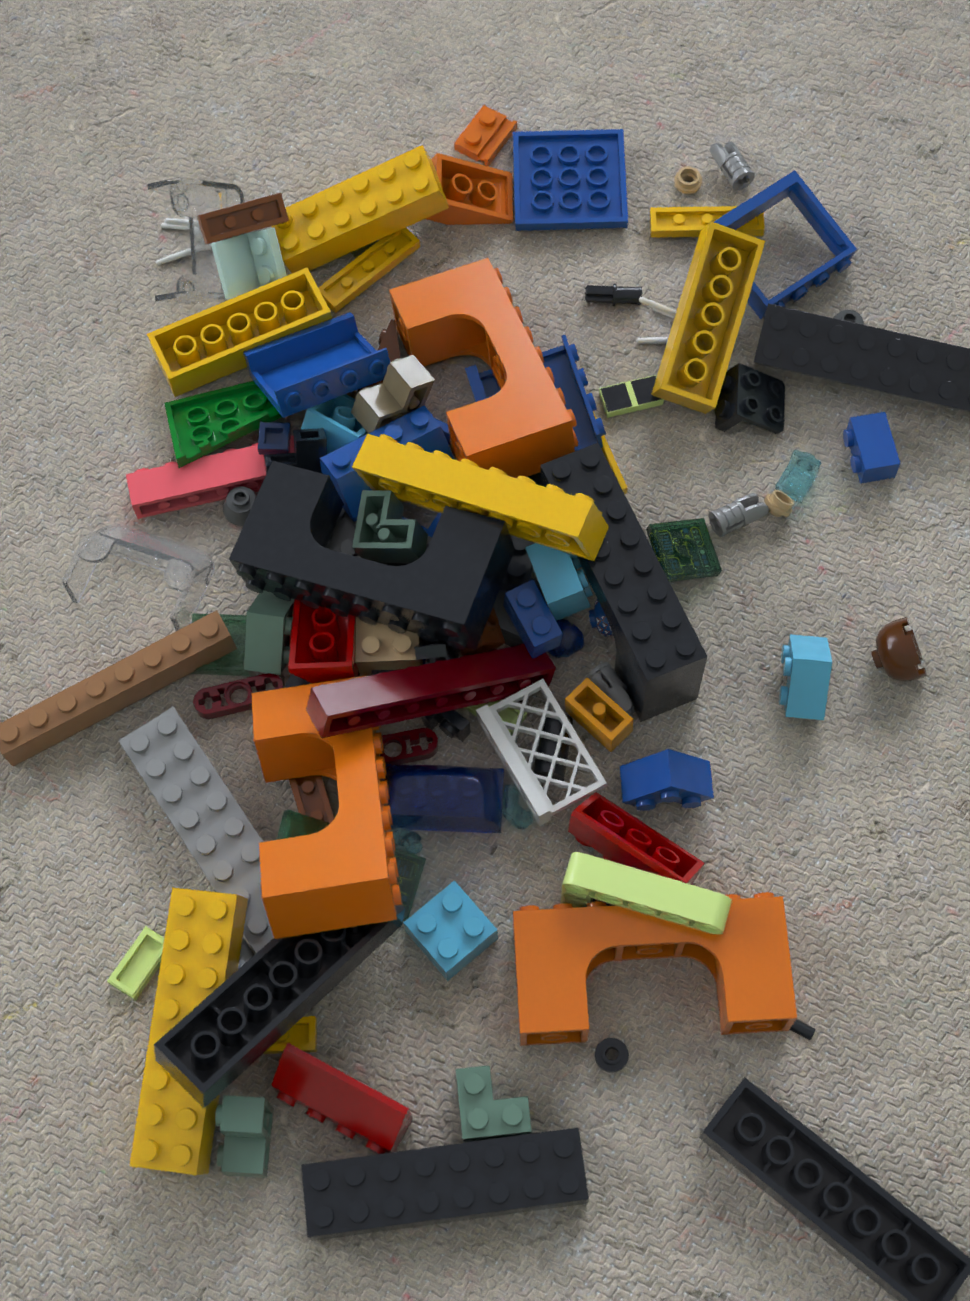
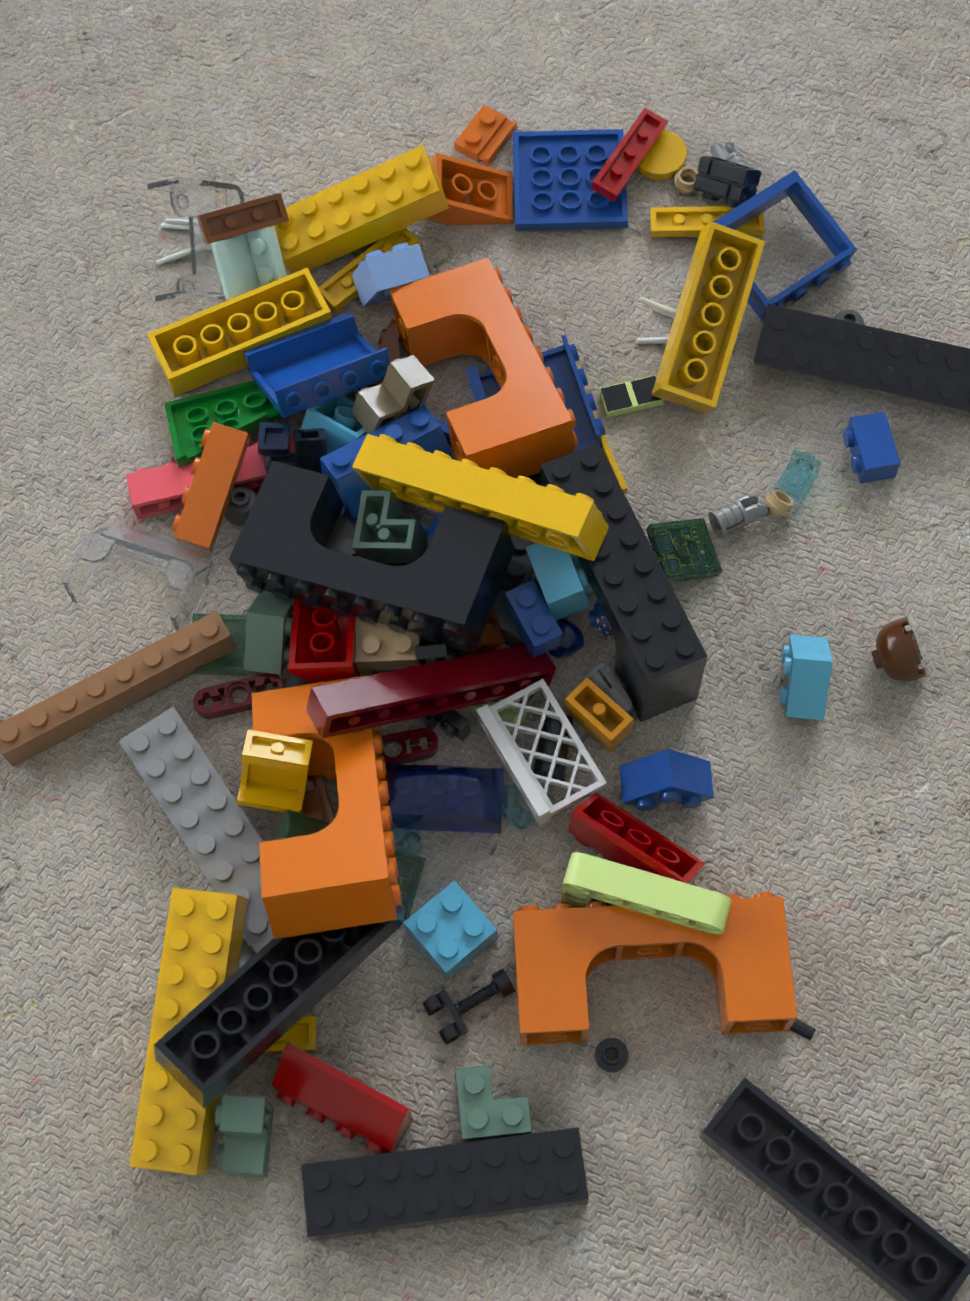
(138, 964): yellowish green tile -> none
(211, 487): none -> orange brick
(274, 771): none -> yellow panel
(387, 271): none -> light blue brick
(499, 985): none -> black bar
(613, 294): black axle -> none
(629, 155): none -> red plate
(665, 157): none -> yellow tile
(726, 180): none -> black brick
(750, 398): black bracket -> none

